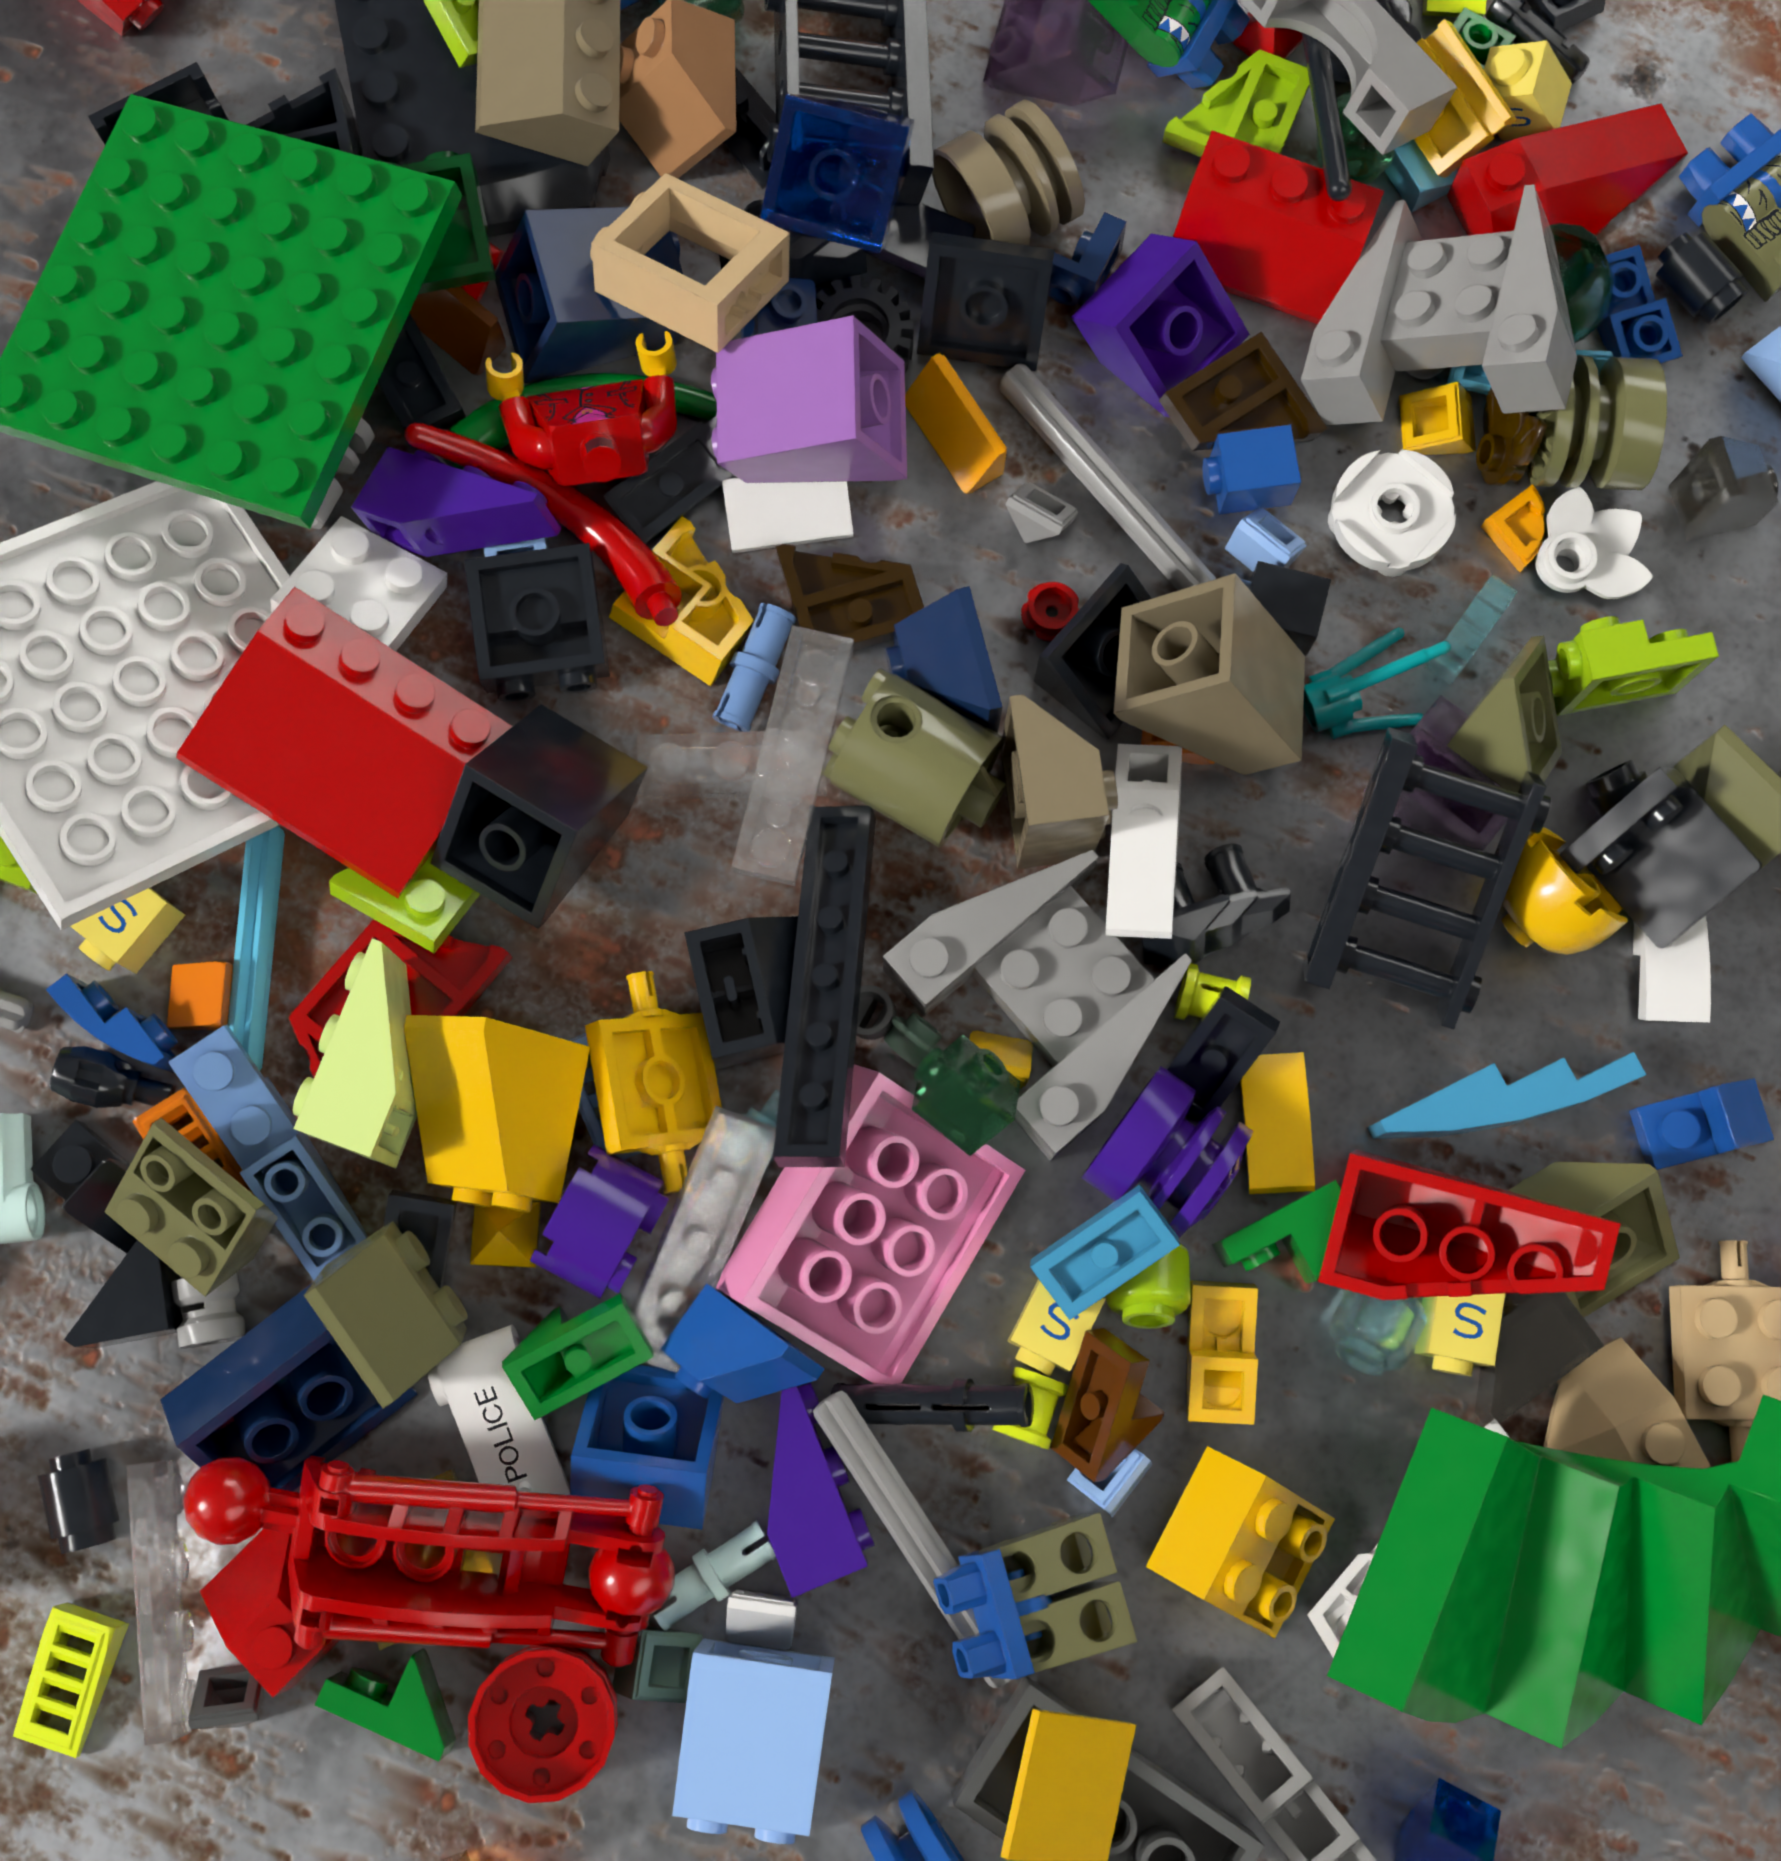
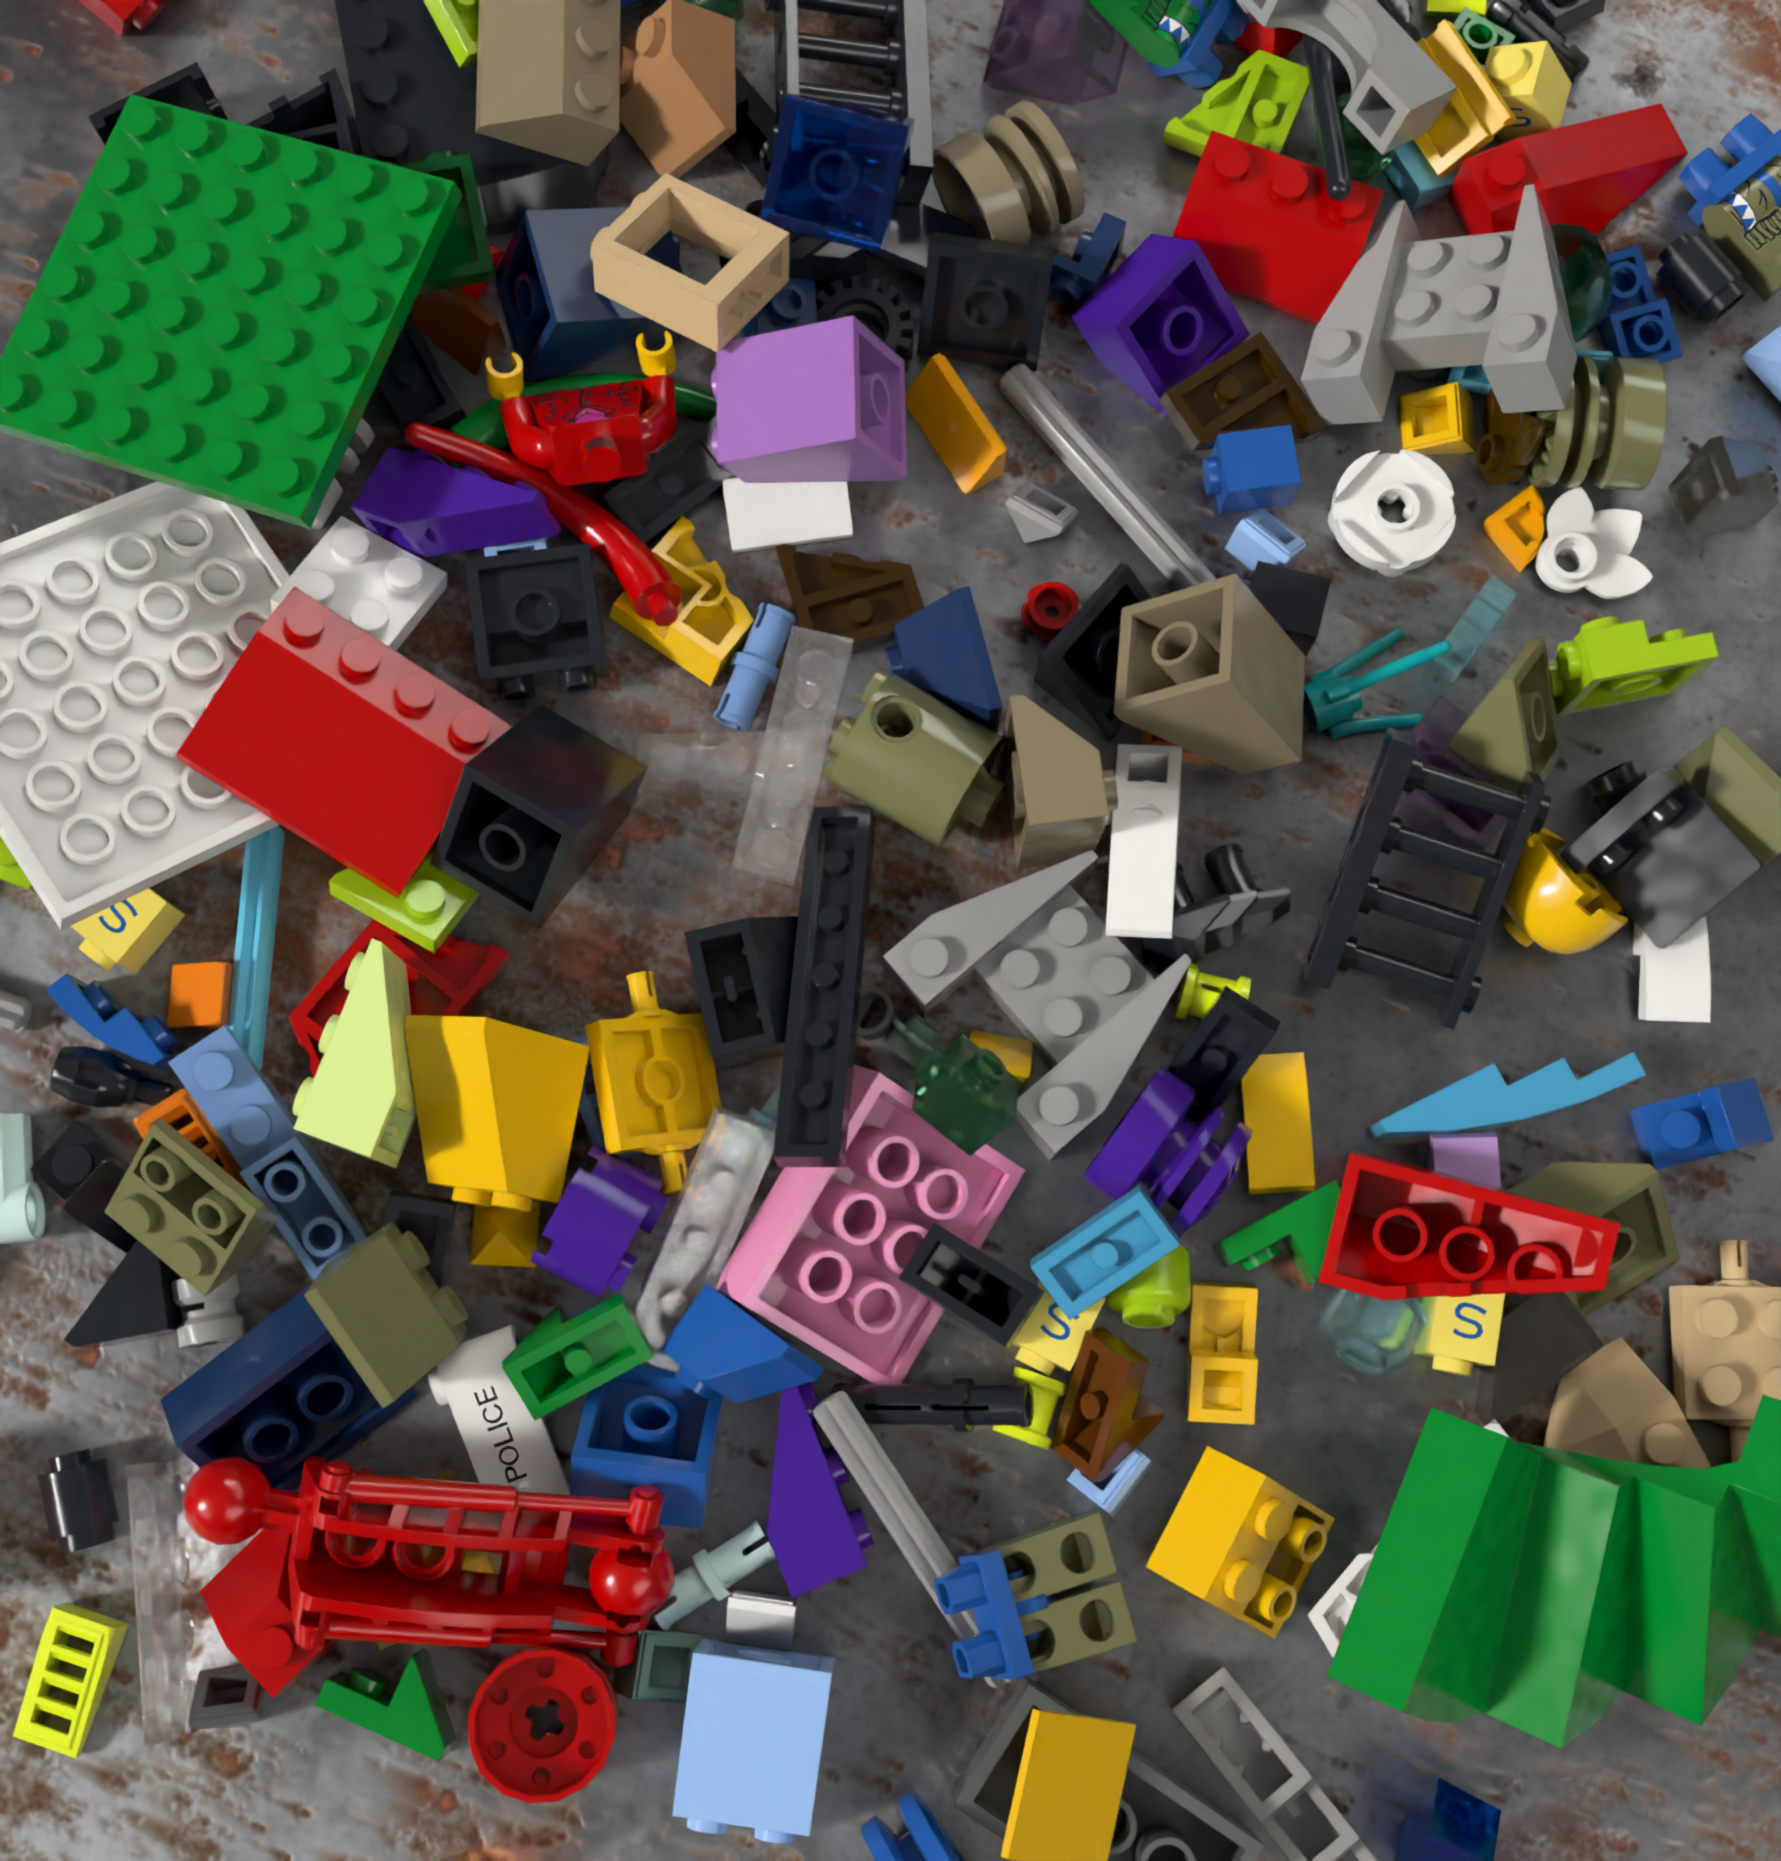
(971, 1286): none -> black slope
(1466, 1156): none -> lavender slope

